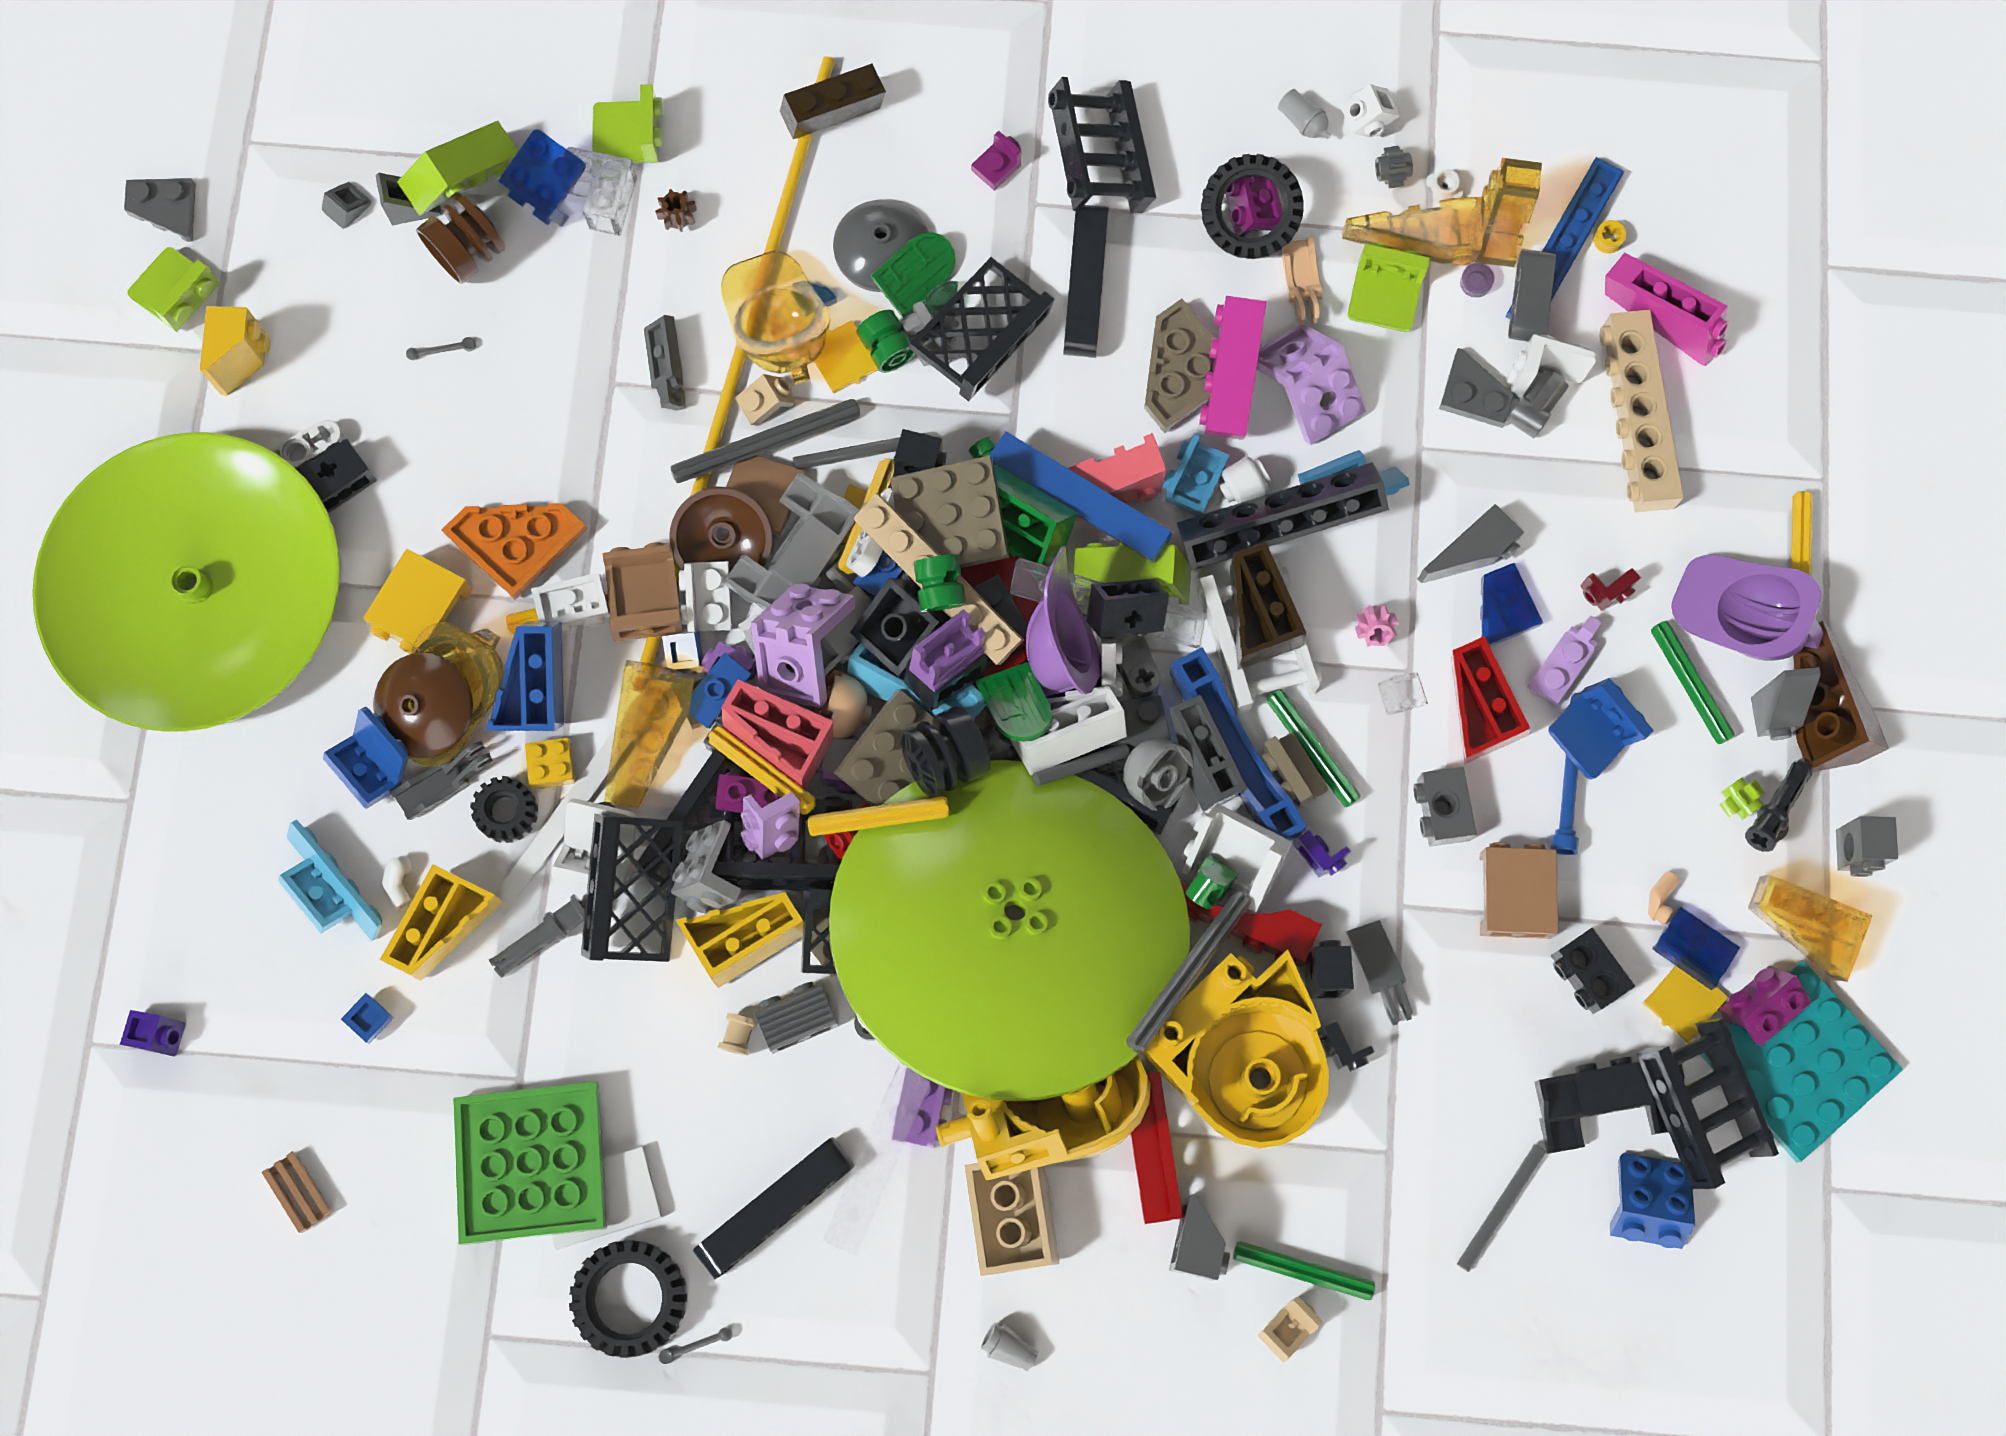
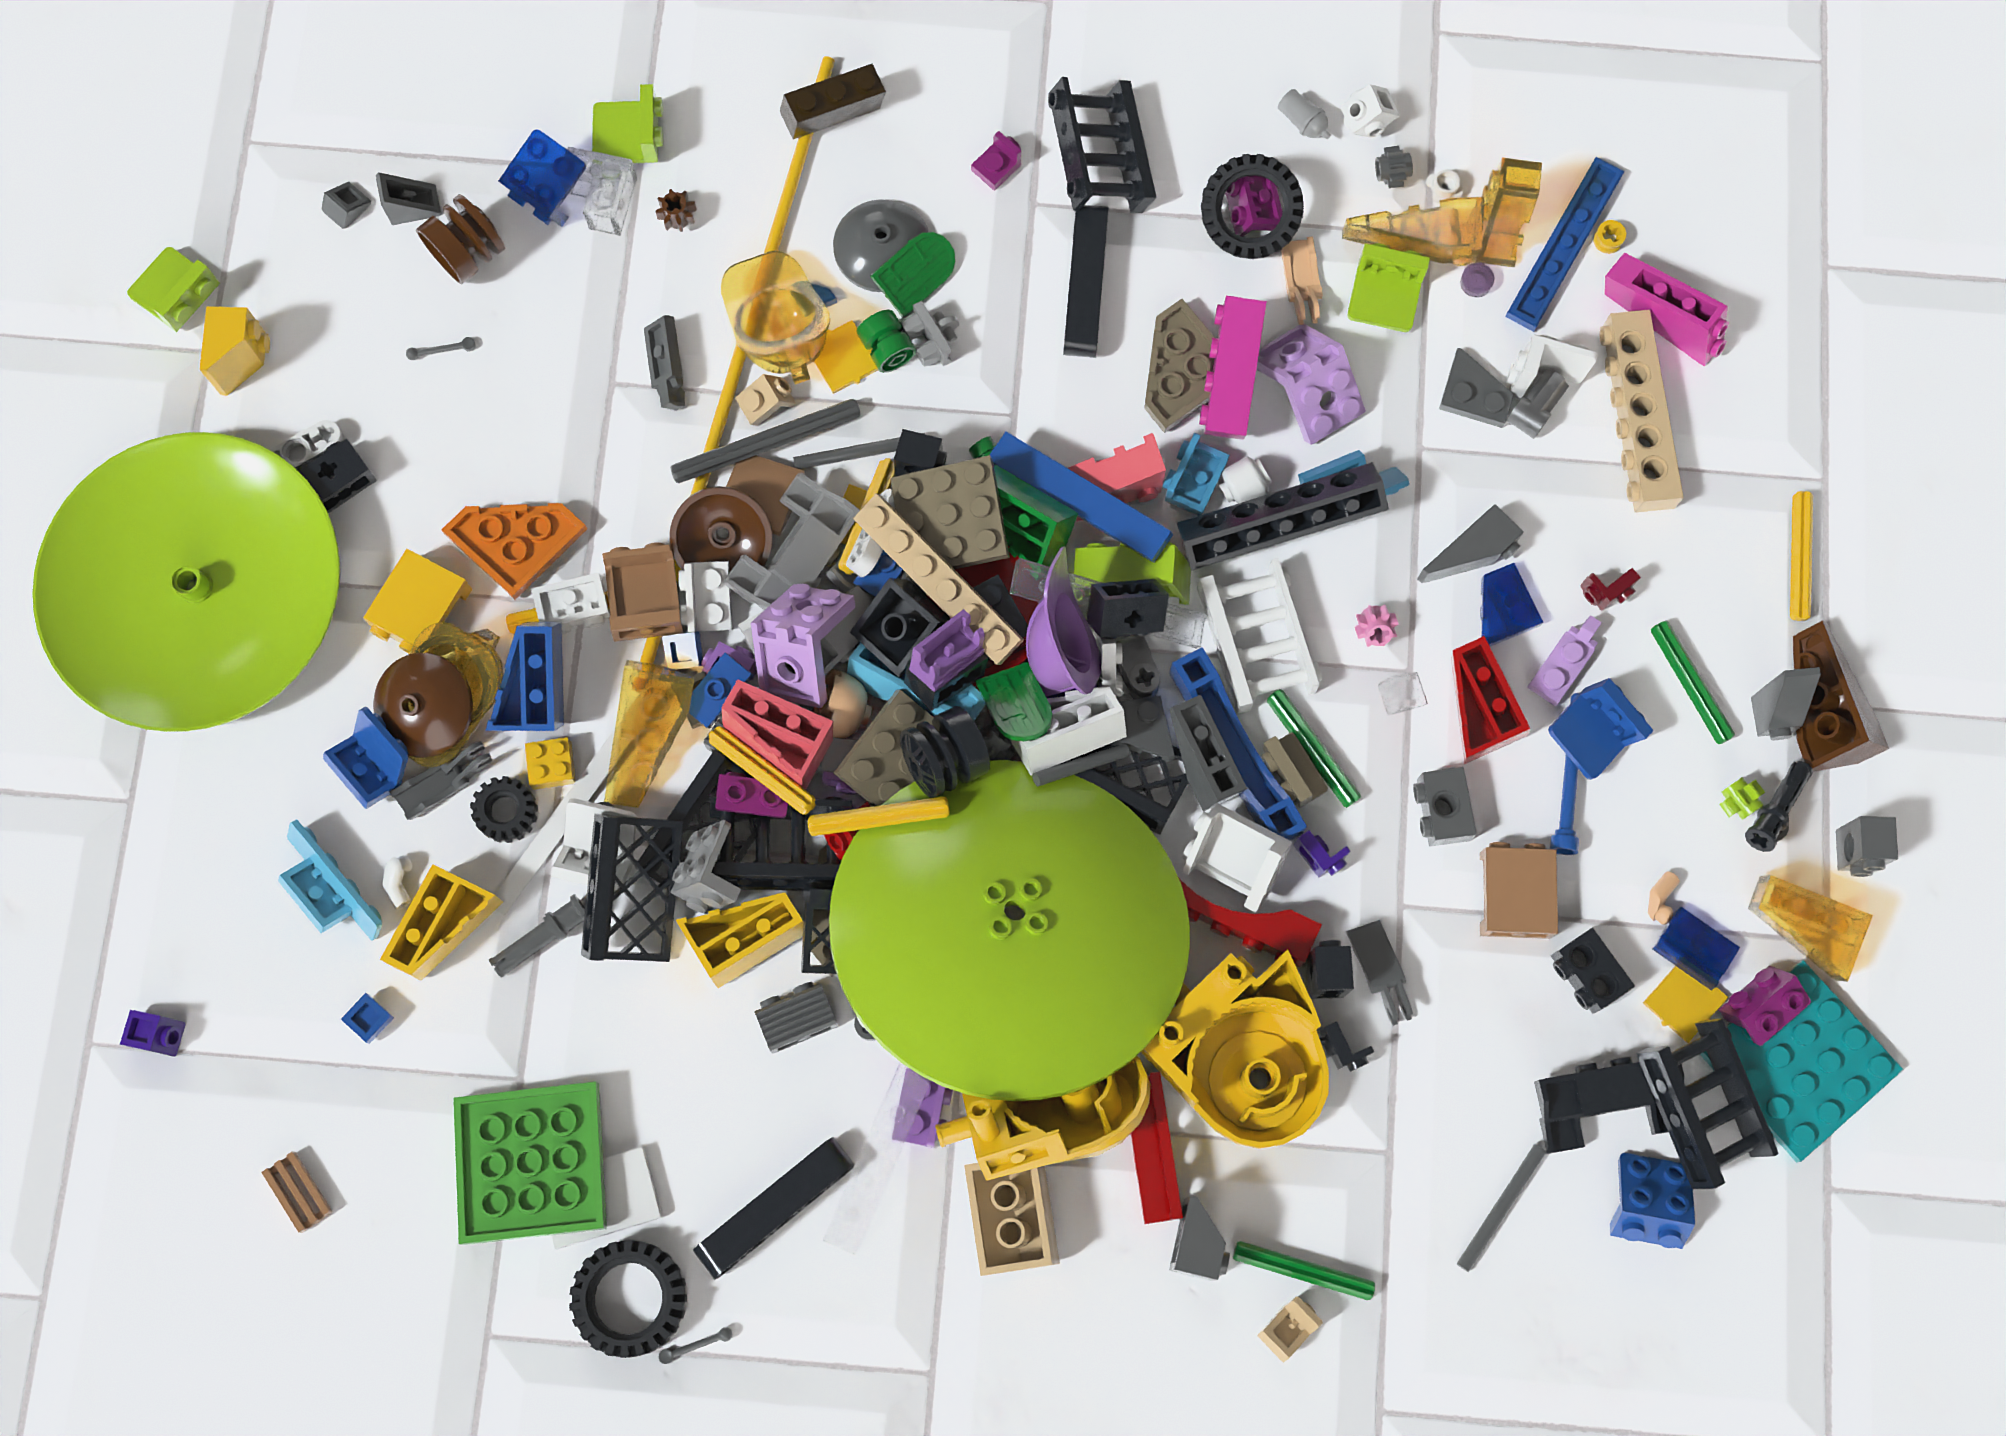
(163, 203): dark grey wing -> none
(457, 166): lime wedge -> none
(737, 1034): tan bush -> none
(770, 827): lavender bracket -> none
(939, 583): green wheel -> none
(940, 296): clear green tile -> none
(1000, 349): black fence -> none
(1007, 1347): light grey cone -> none
(1157, 772): light grey cylinder -> none
(1188, 972): dark grey axle -> none
(1211, 883): green leg -> none
(1262, 608): dark brown wedge -> none
(1531, 294): dark grey beam -> none
(1749, 607): medium lavender piece -> none

